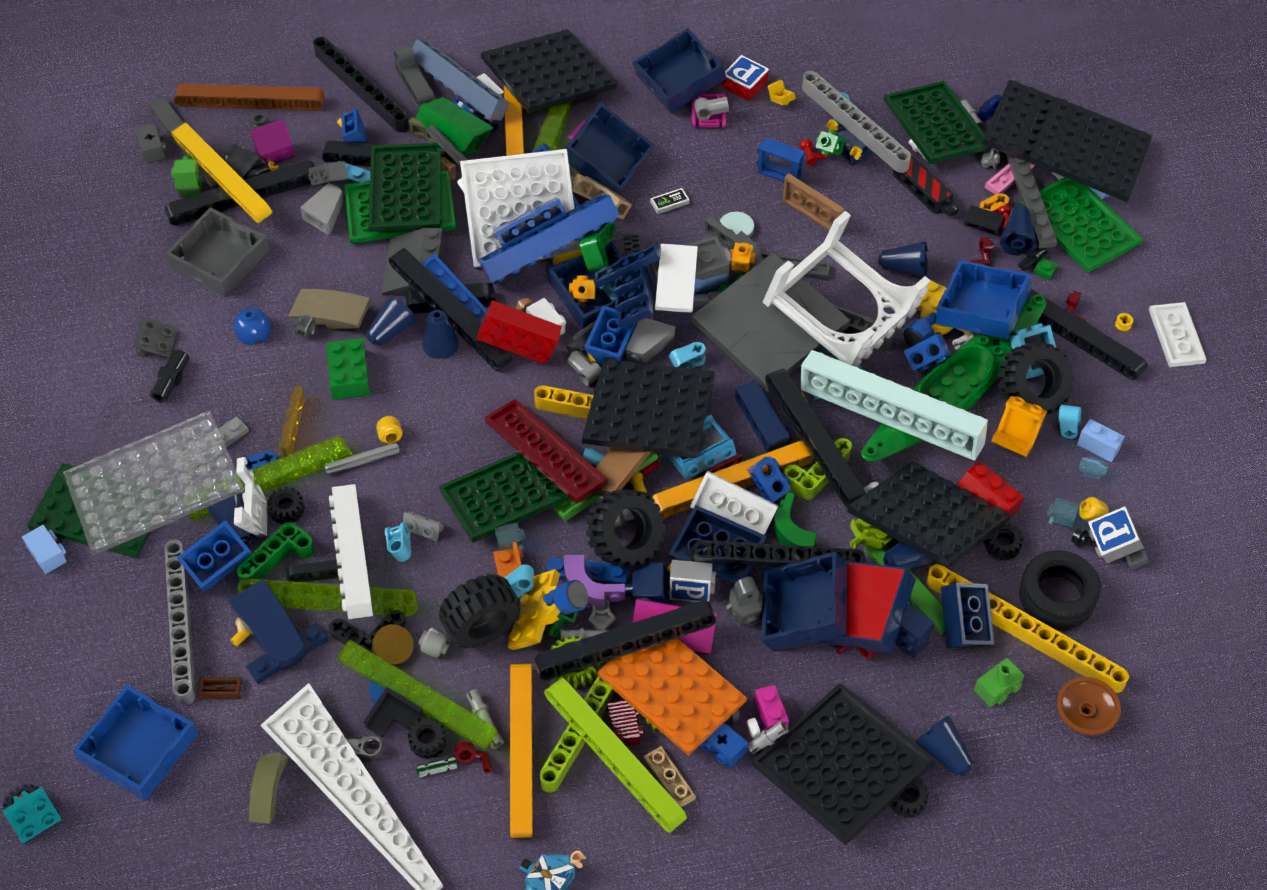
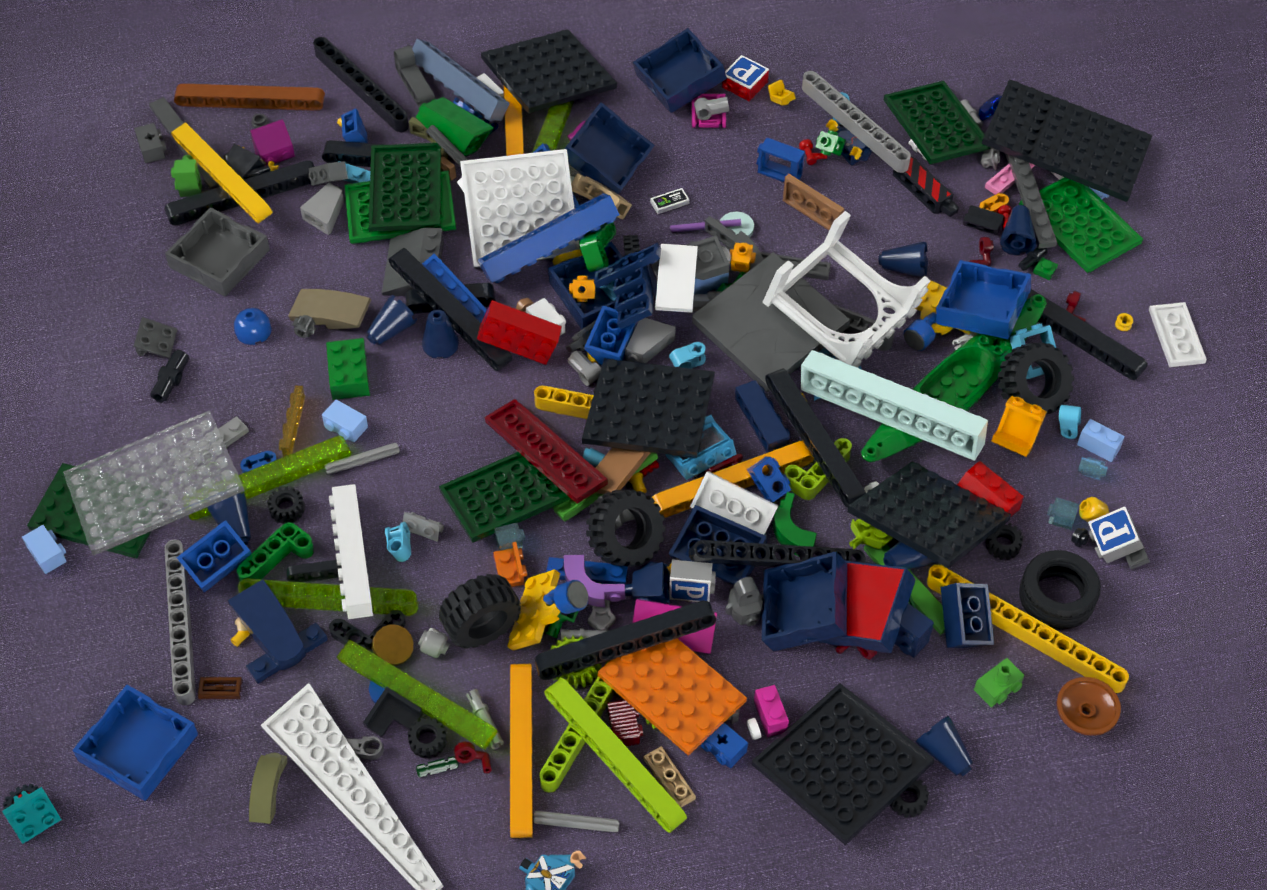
(255, 511): white wing -> none
(344, 421): none -> light blue brick
(389, 430): yellow head -> none
(521, 579): medium azure piece -> none
(530, 222): blue brick -> none
(576, 821): none -> light grey axle
(700, 226): none -> medium lavender bar
(767, 737): light grey pin -> none
(925, 348): blue brick -> none

